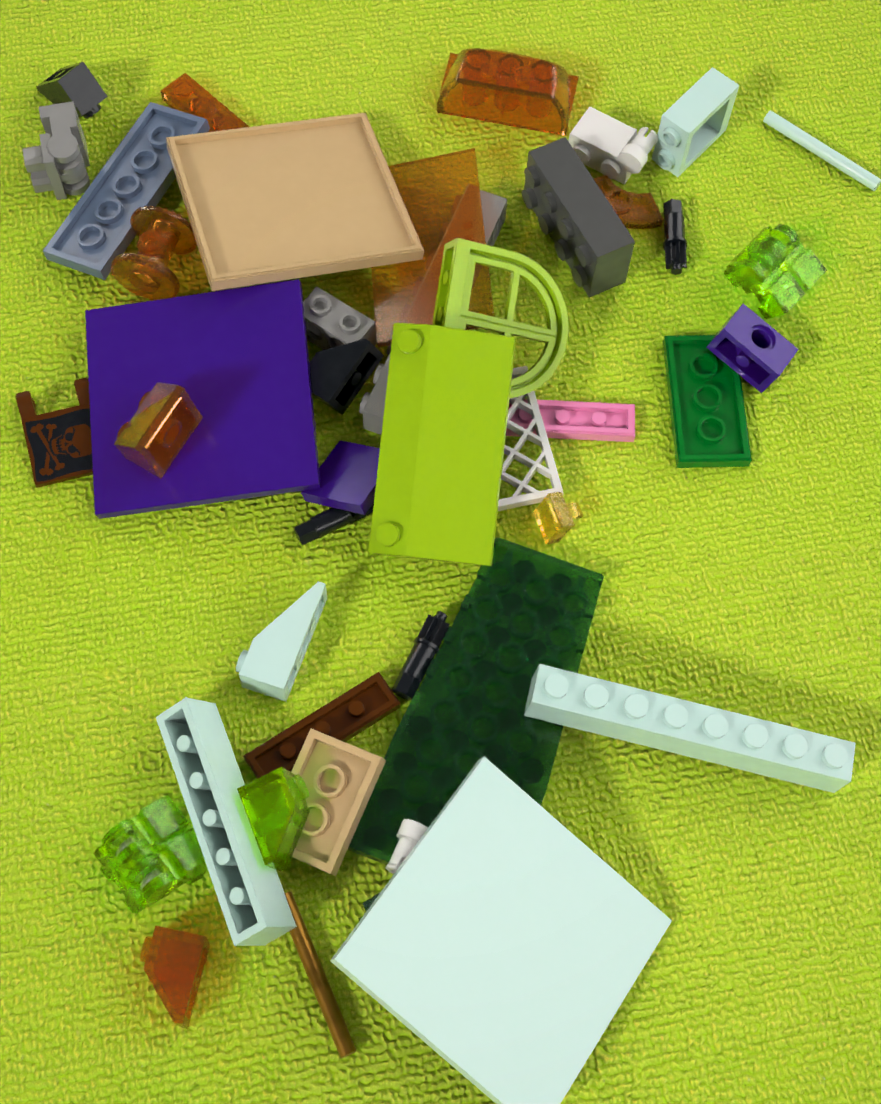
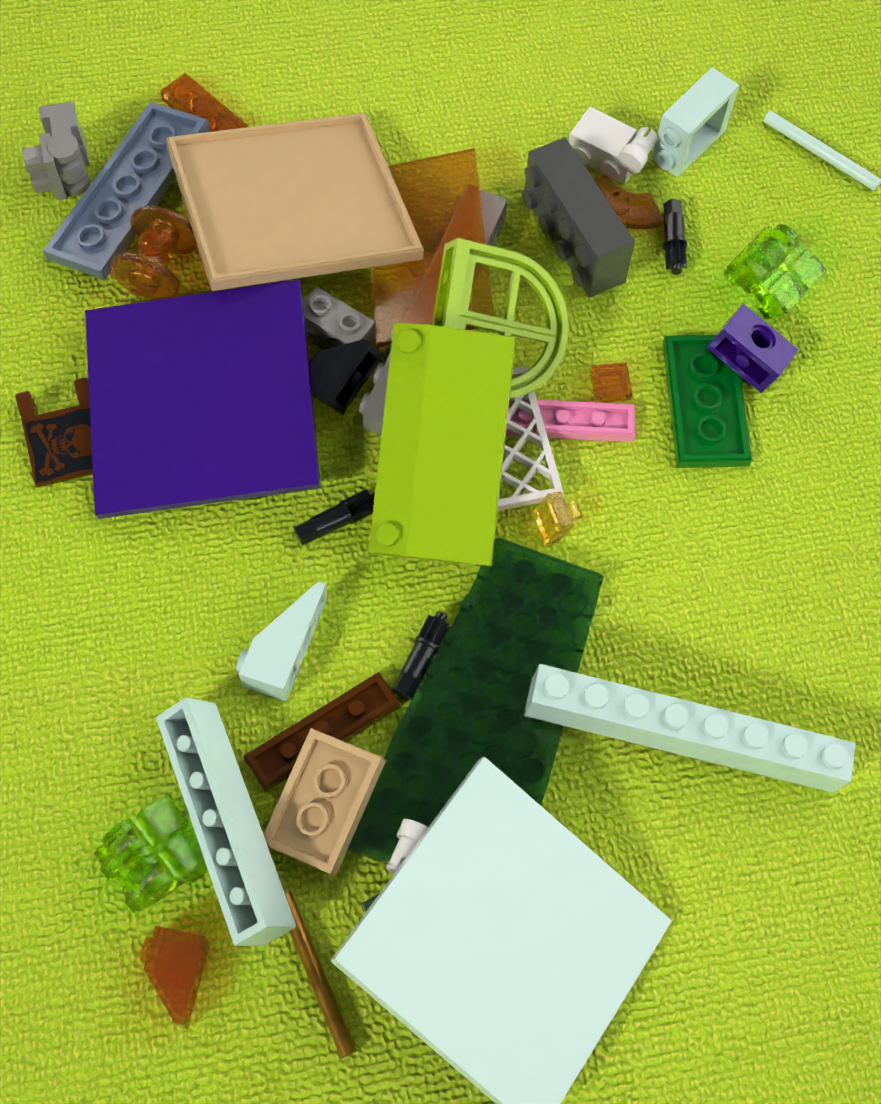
(76, 85): black slope -> none
(159, 428): clear orange slope -> none
(276, 814): clear neon green slope -> none
(347, 478): dark purple tile -> none
(508, 90): clear orange windscreen -> none
(611, 382): none -> clear orange tile

